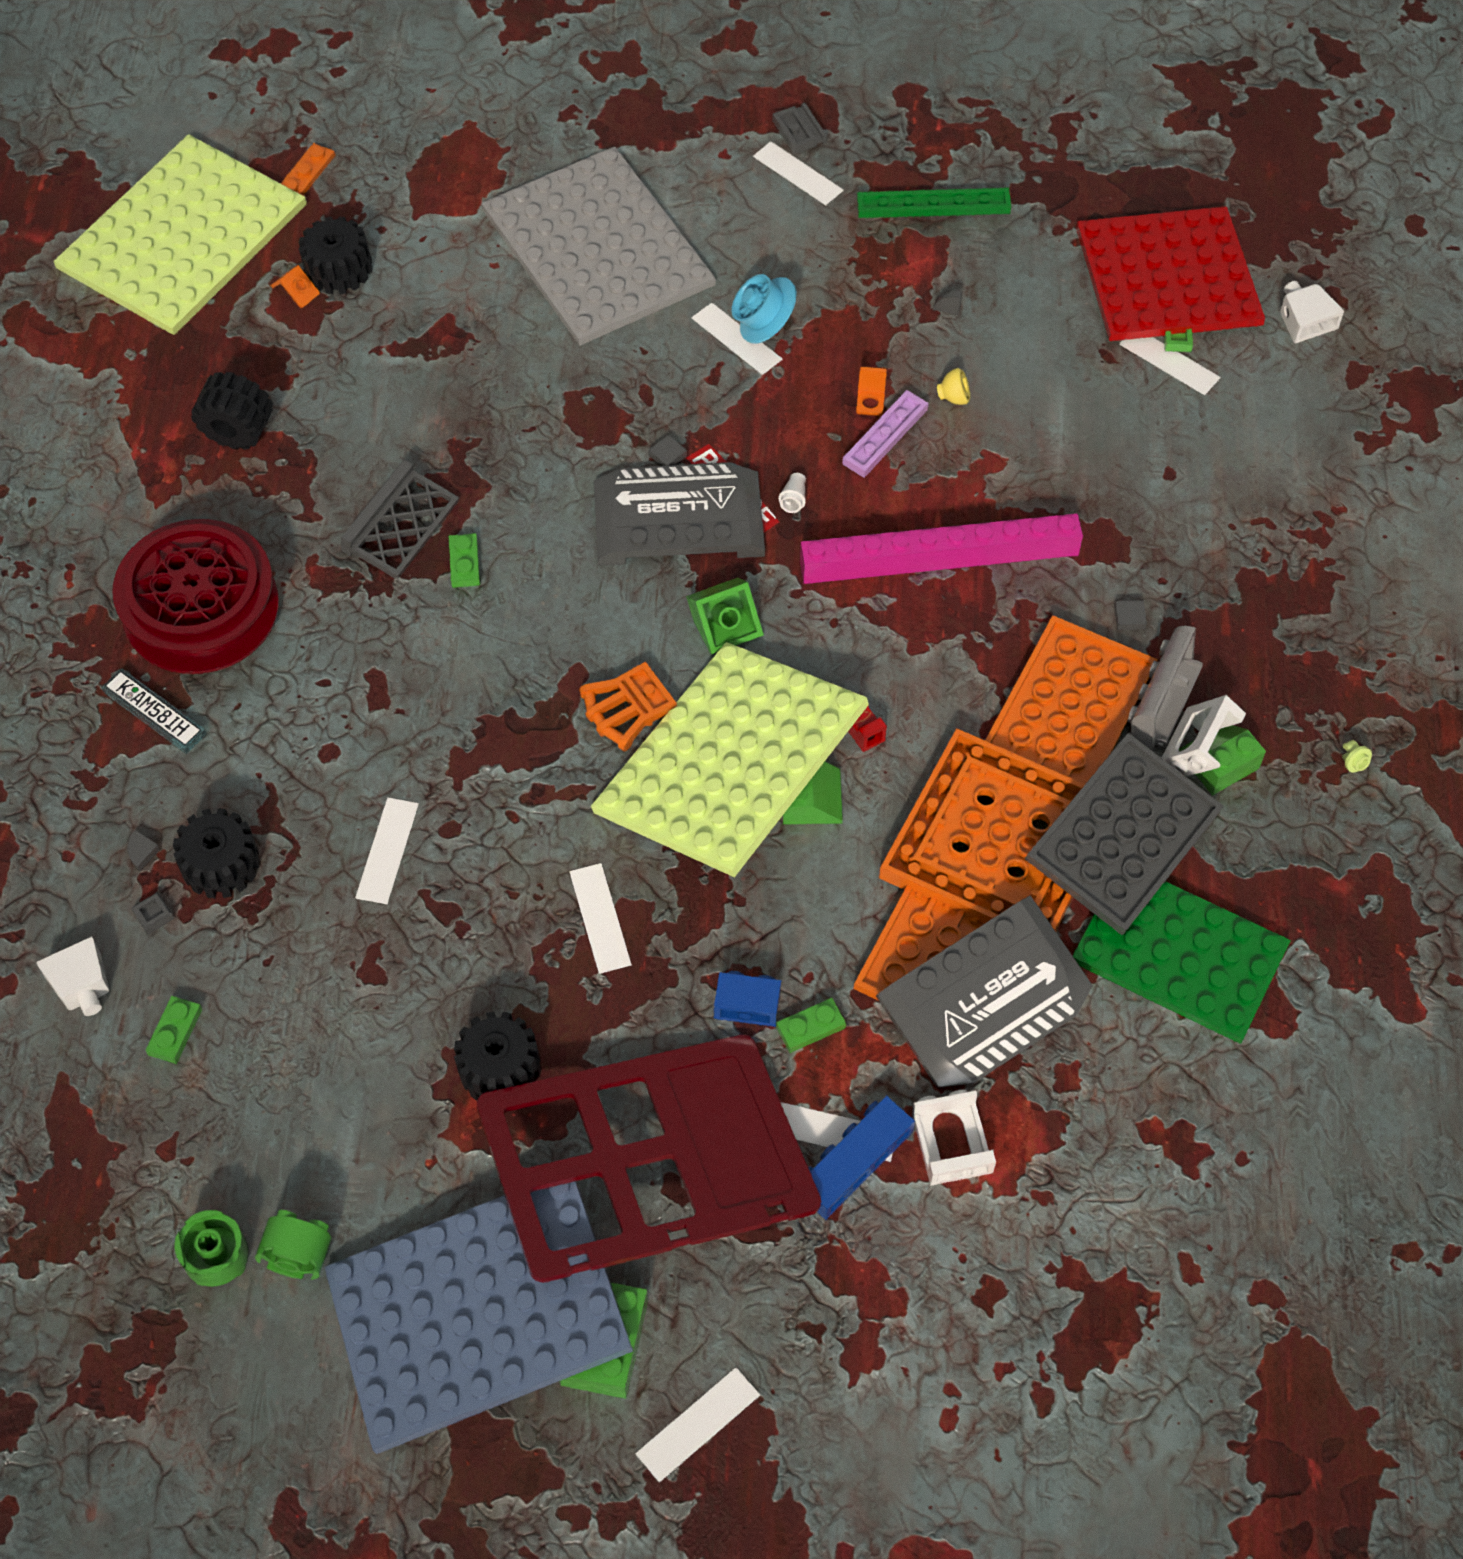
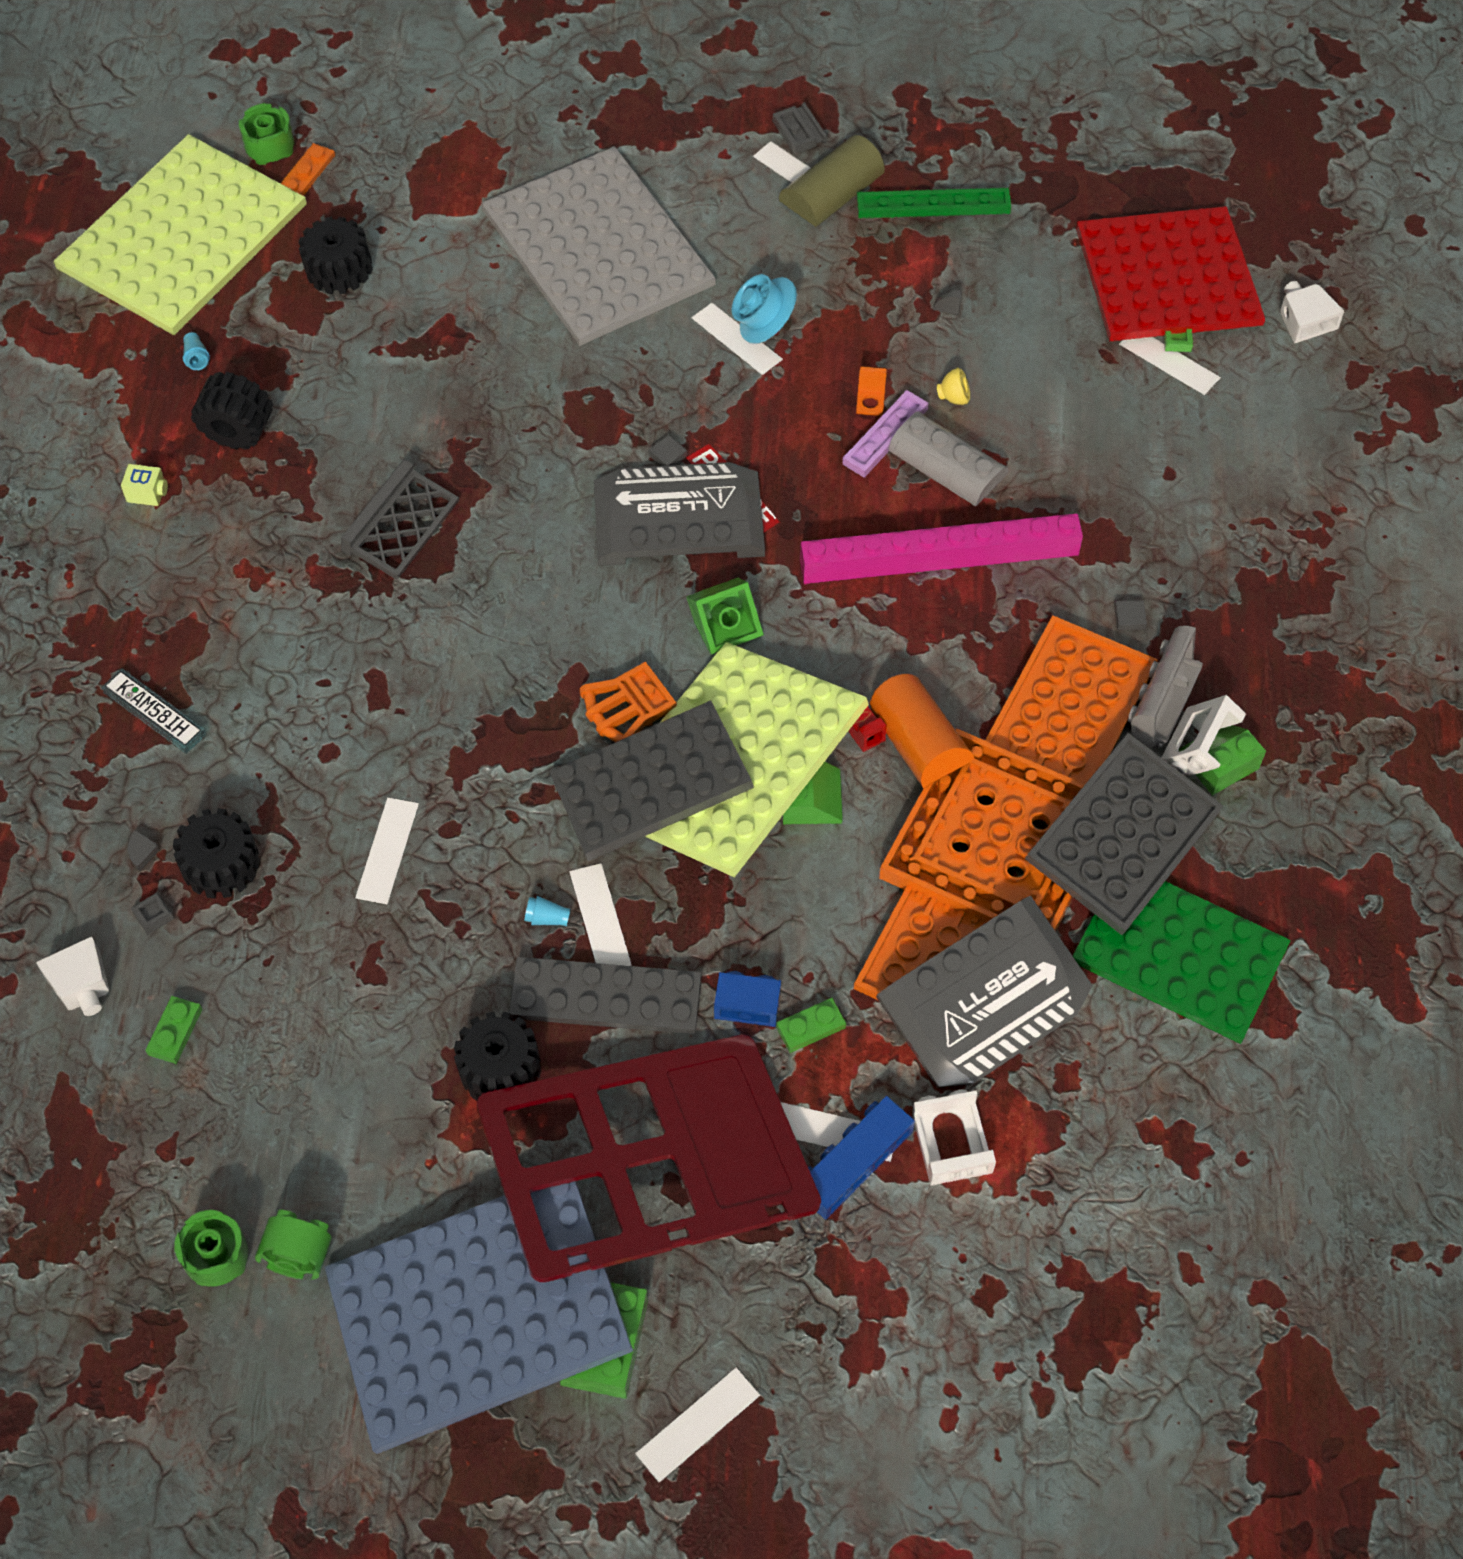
(144, 485): none -> yellowish green brick
(188, 570): dark red wheel -> none
(195, 353): none -> medium azure cone
(266, 133): none -> bright green brick
(298, 286): orange bracket -> none
(464, 560): bright green plate -> none
(545, 912): none -> medium azure cone
(605, 995): none -> dark grey plate
(650, 780): none -> dark grey plate
(793, 495): white cone -> none
(834, 180): none -> olive brick
(919, 728): none -> orange brick
(947, 458): none -> light grey container
(1357, 758): yellowish green plate -> none

